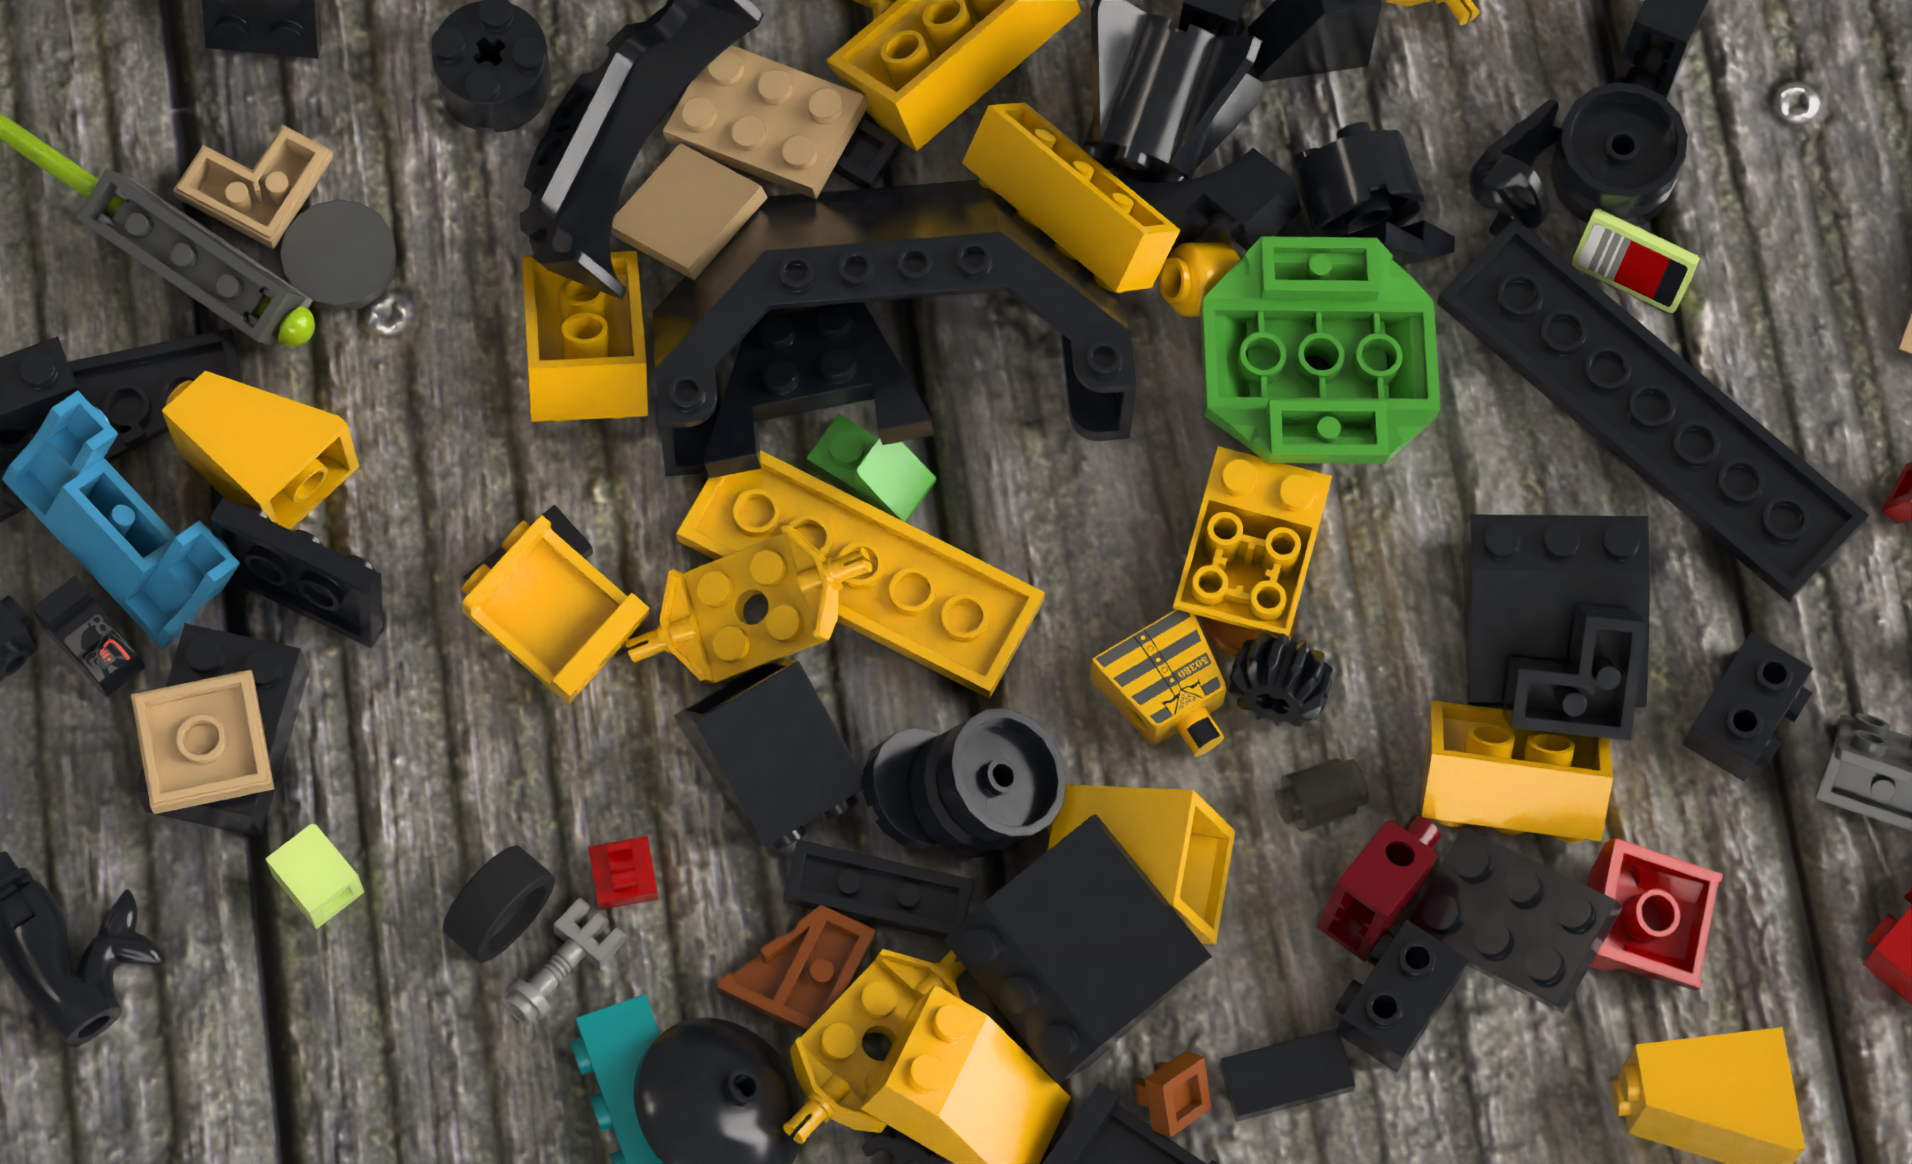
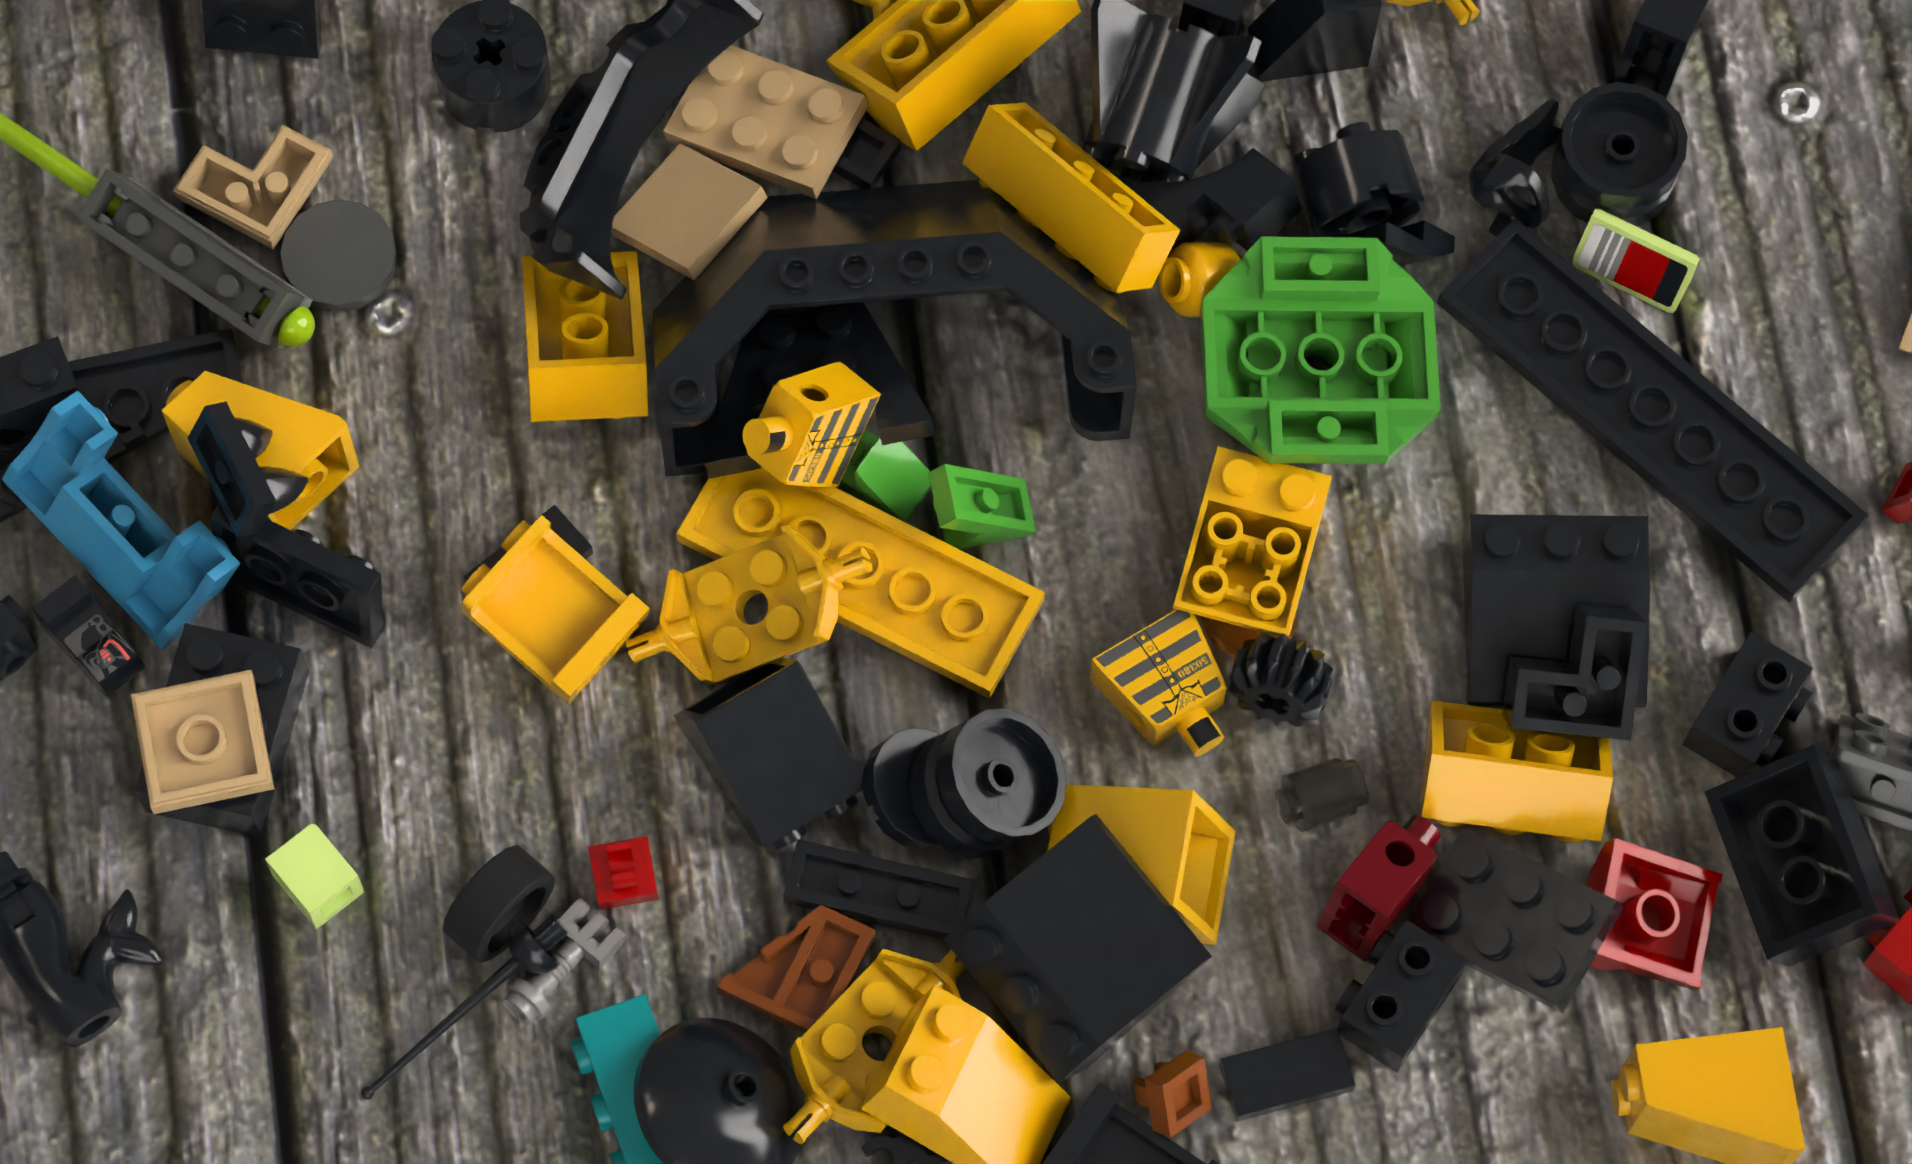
(227, 455): none -> black tile
(528, 950): none -> black sword
(811, 426): none -> yellow torso
(980, 506): none -> bright green slope
(1801, 856): none -> black brick

